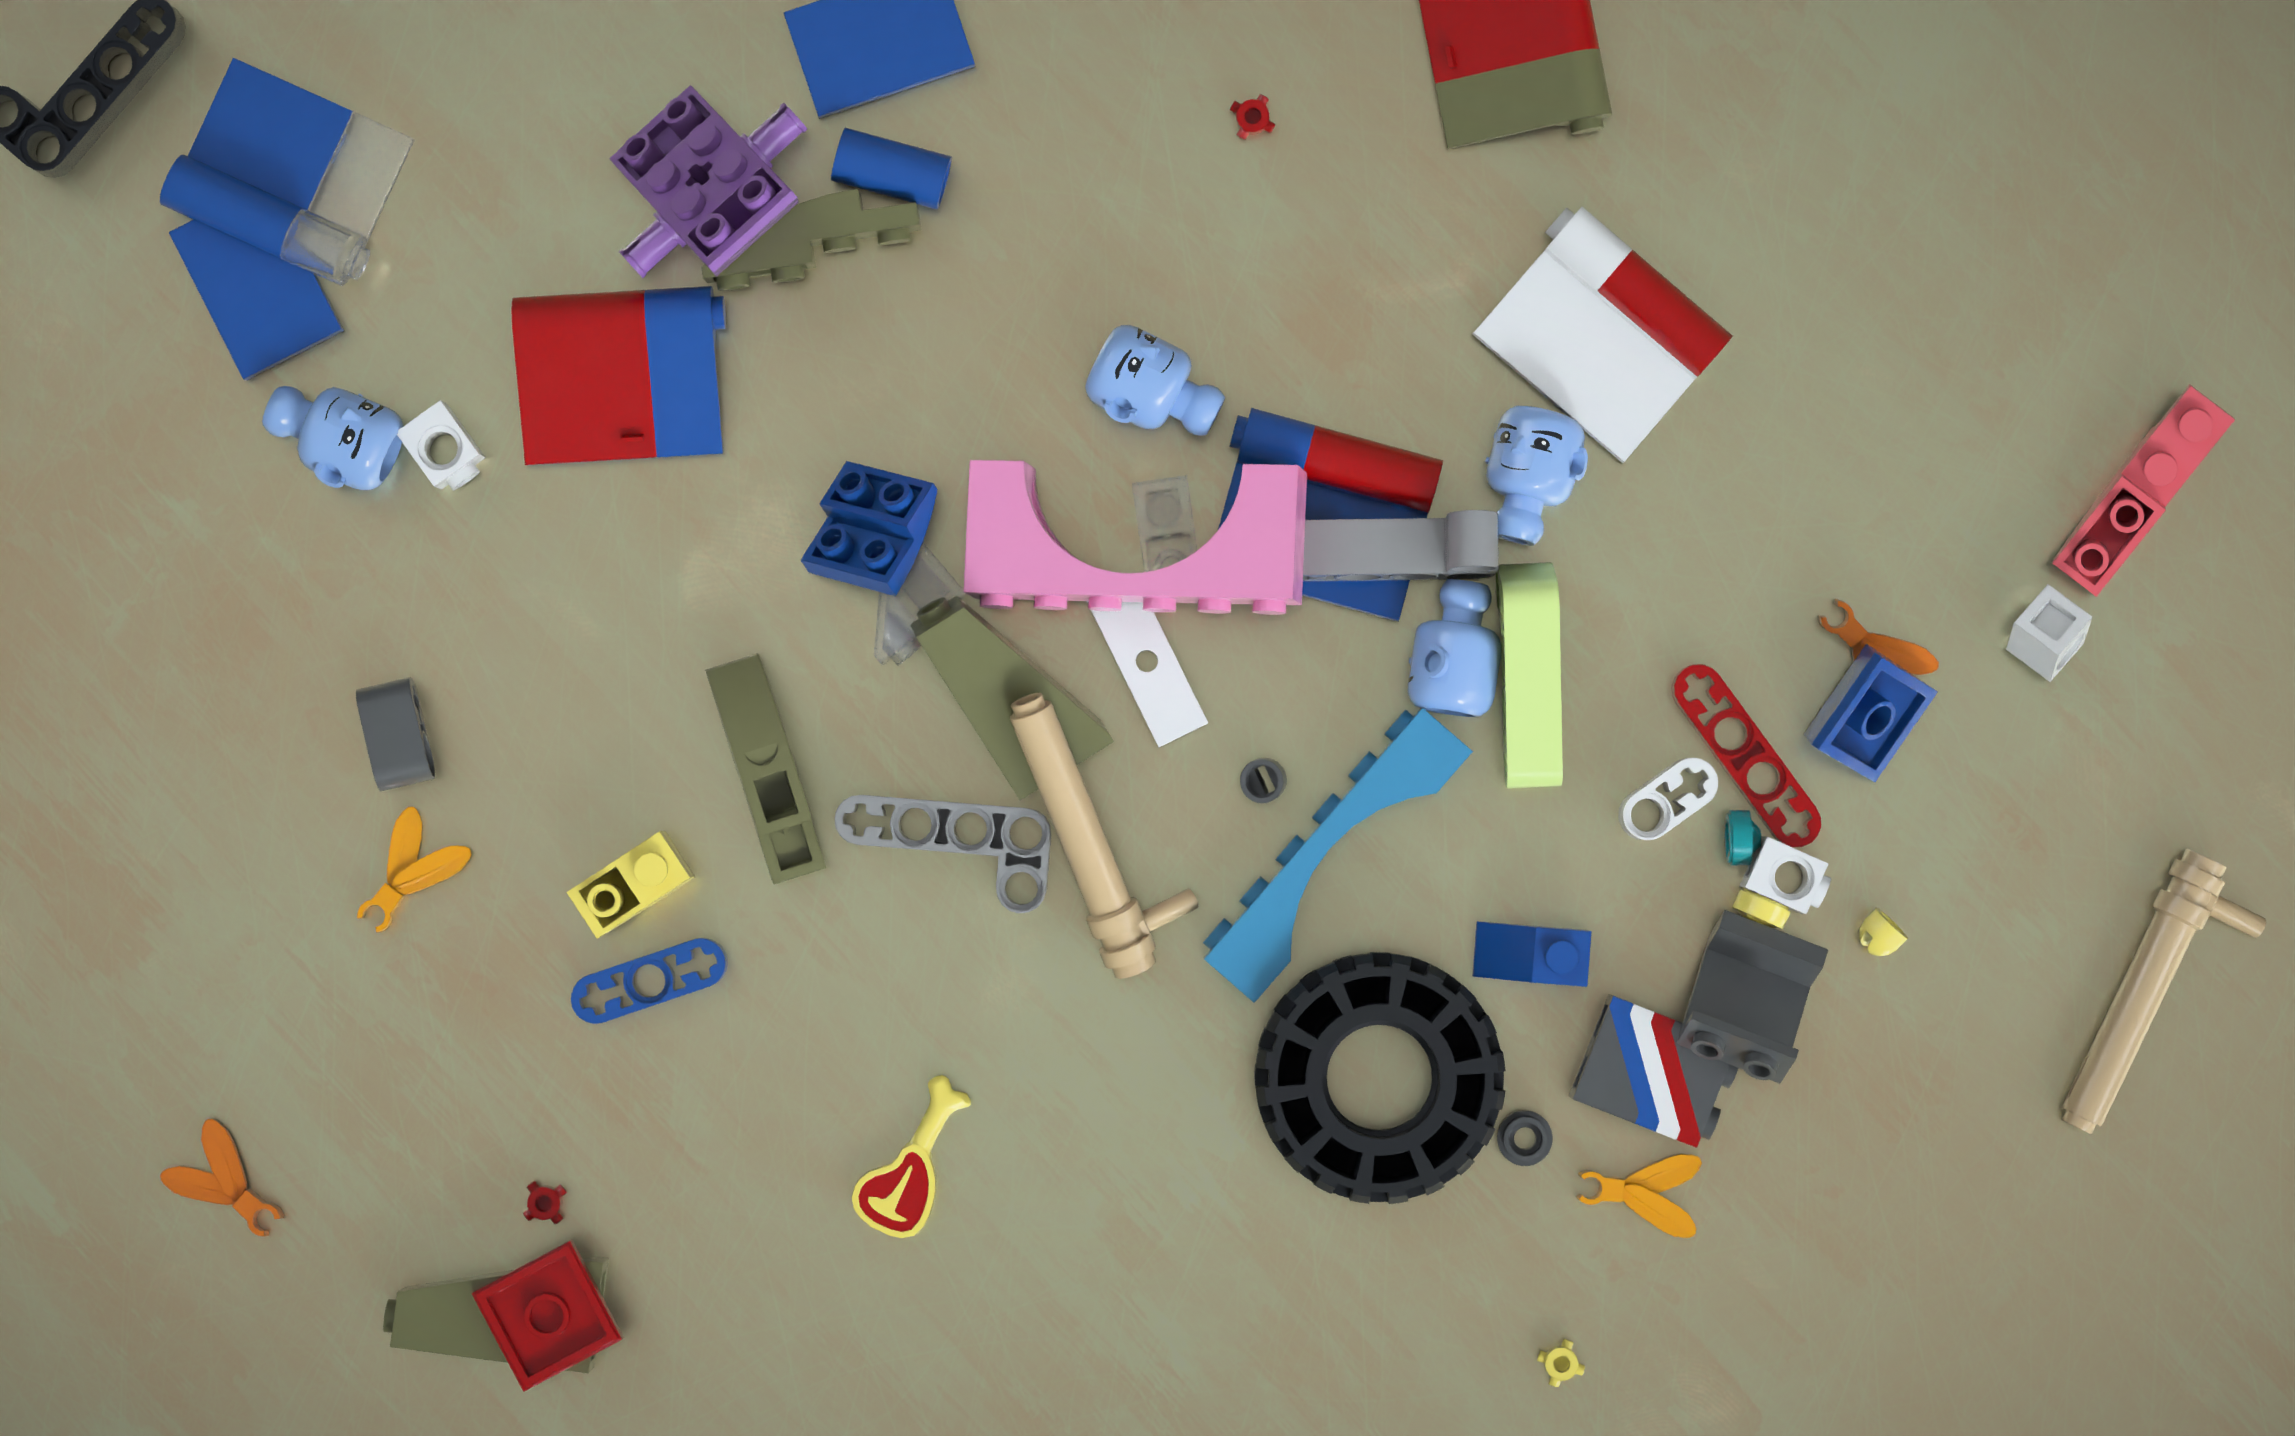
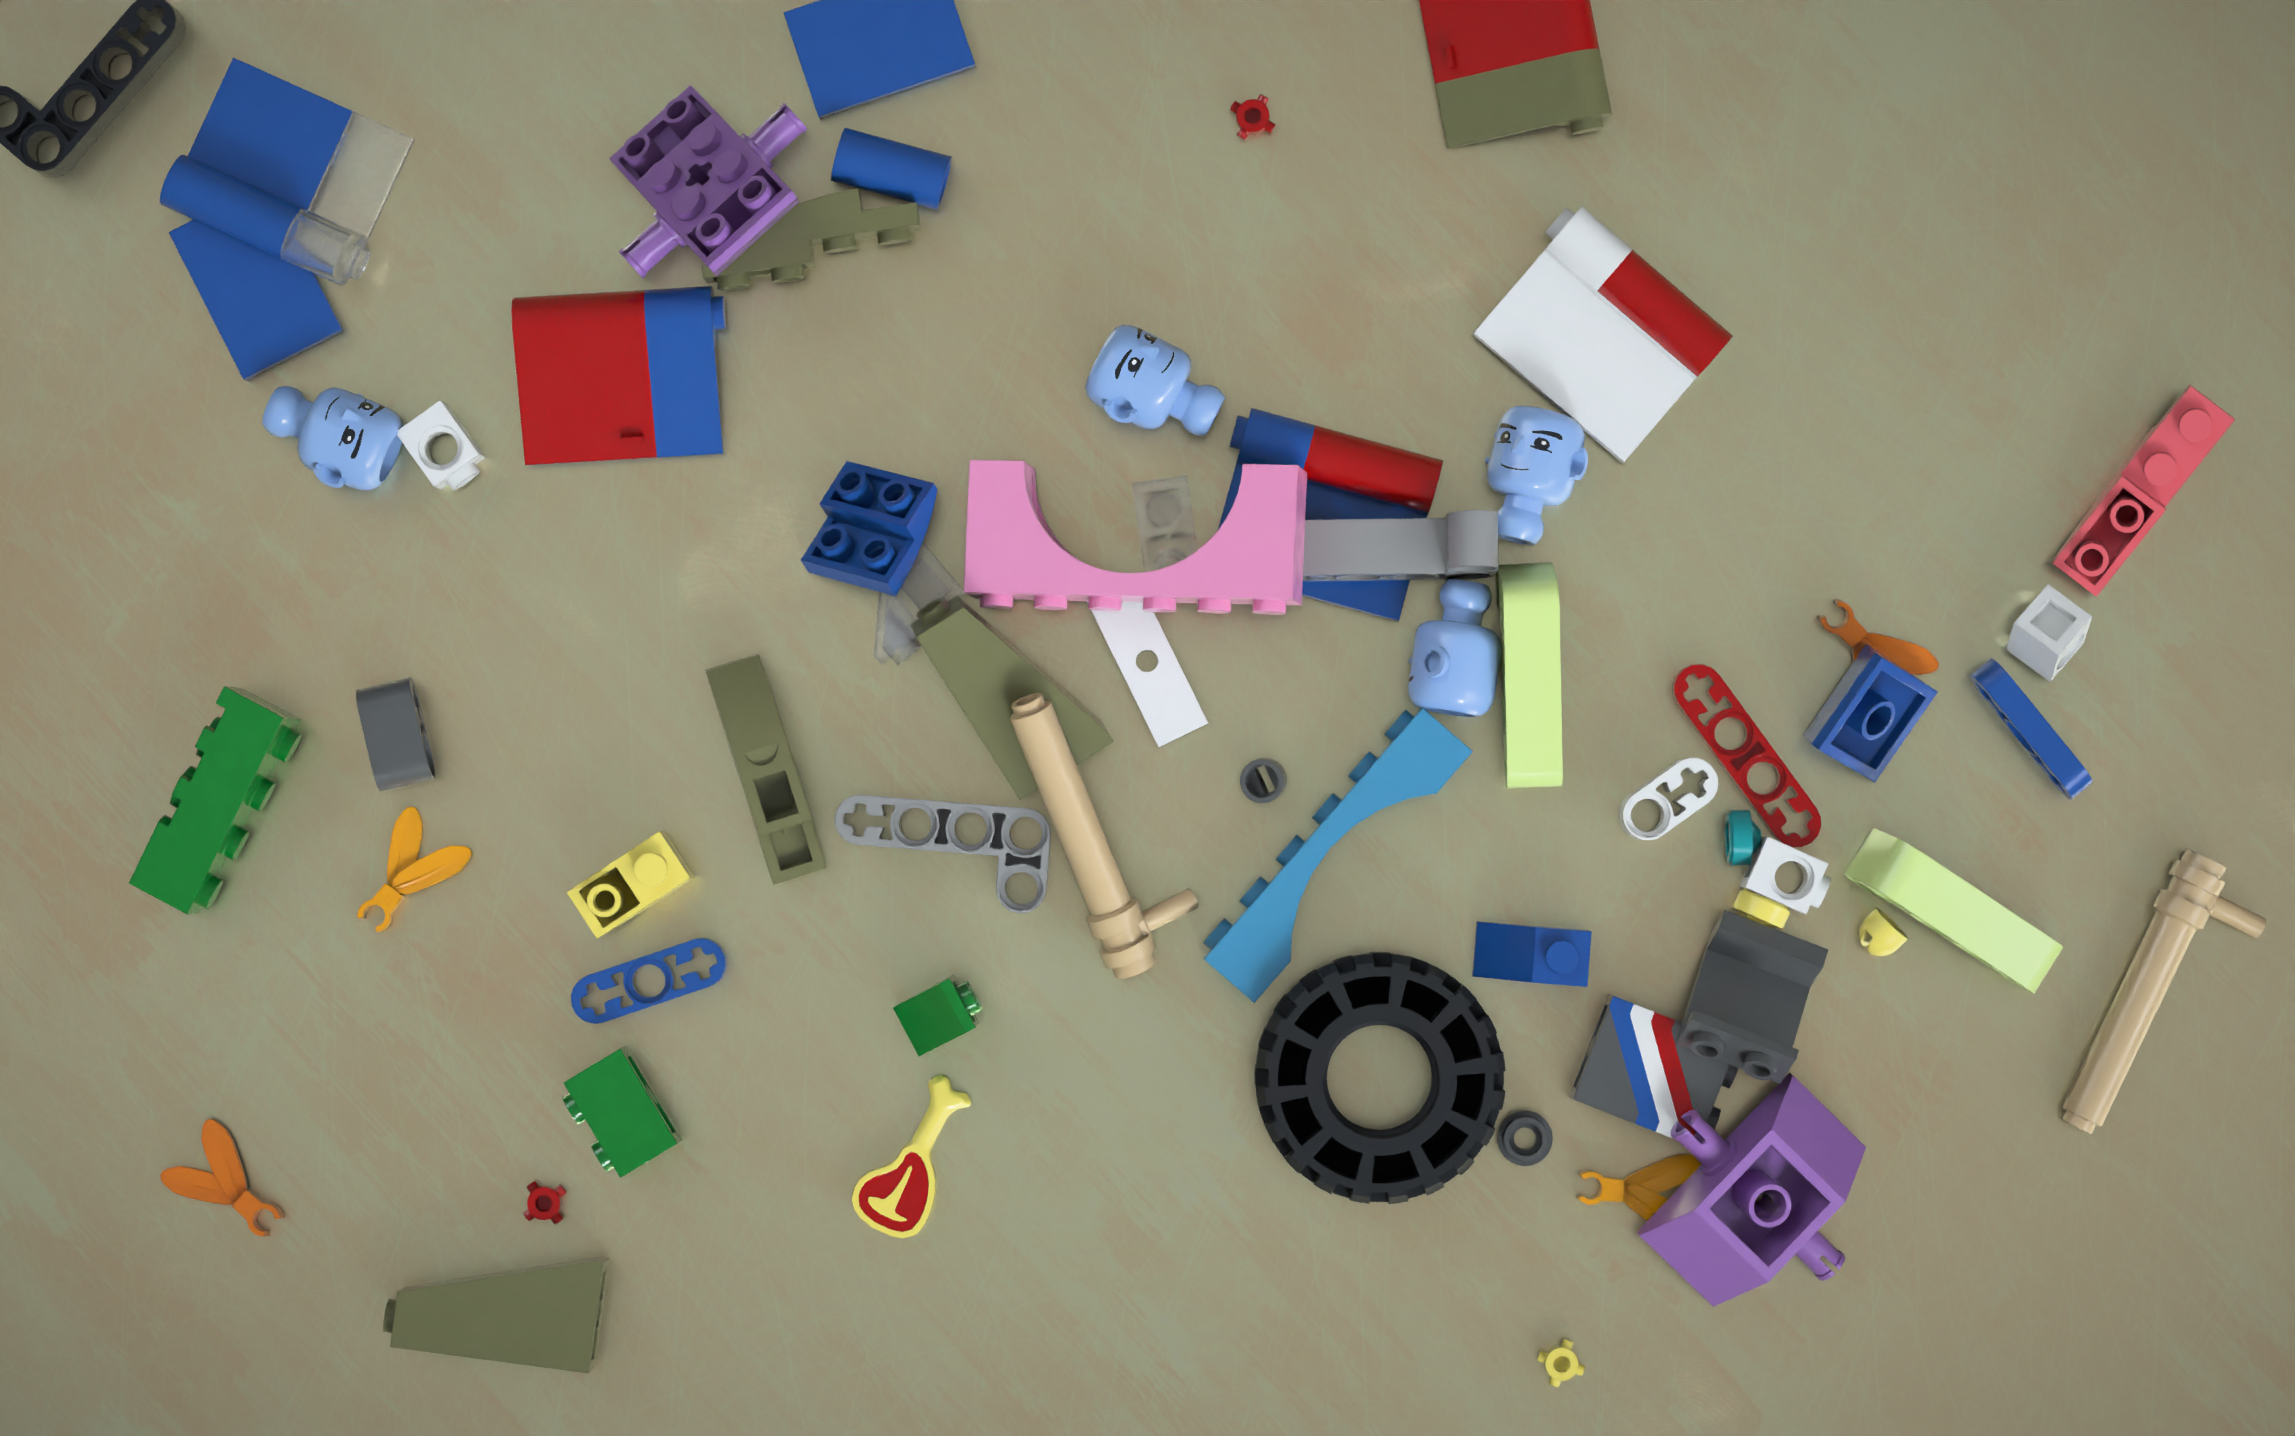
(216, 801): none -> green wedge
(547, 1315): red tile -> none
(620, 1112): none -> green brick
(939, 1014): none -> green slope
(1782, 1149): none -> medium lavender slope
(1953, 909): none -> yellowish green beam
(2031, 729): none -> blue beam

